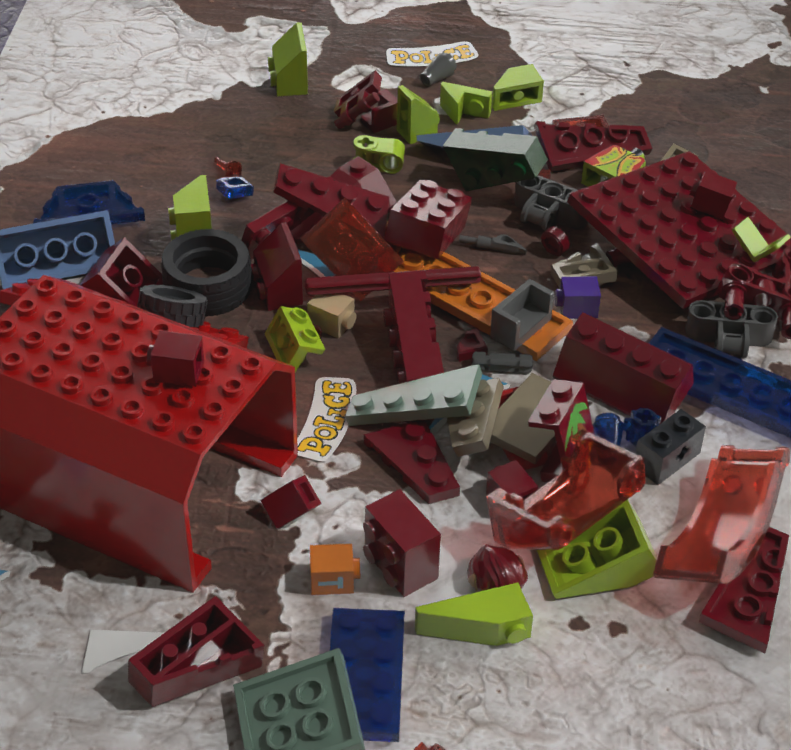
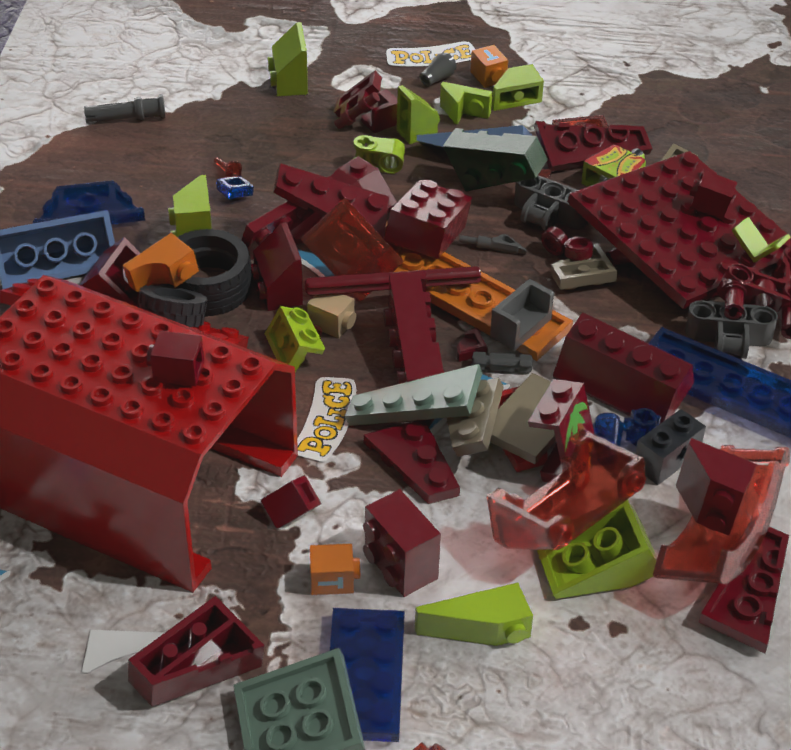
(138, 108): none -> dark grey pin
(162, 263): none -> orange arch
(488, 65): none -> orange brick
(495, 568): dark red hair -> none
(512, 479): dark red brick -> none
(578, 248): none -> dark red tile
(578, 296): dark purple brick -> none
(714, 485): none -> dark red slope

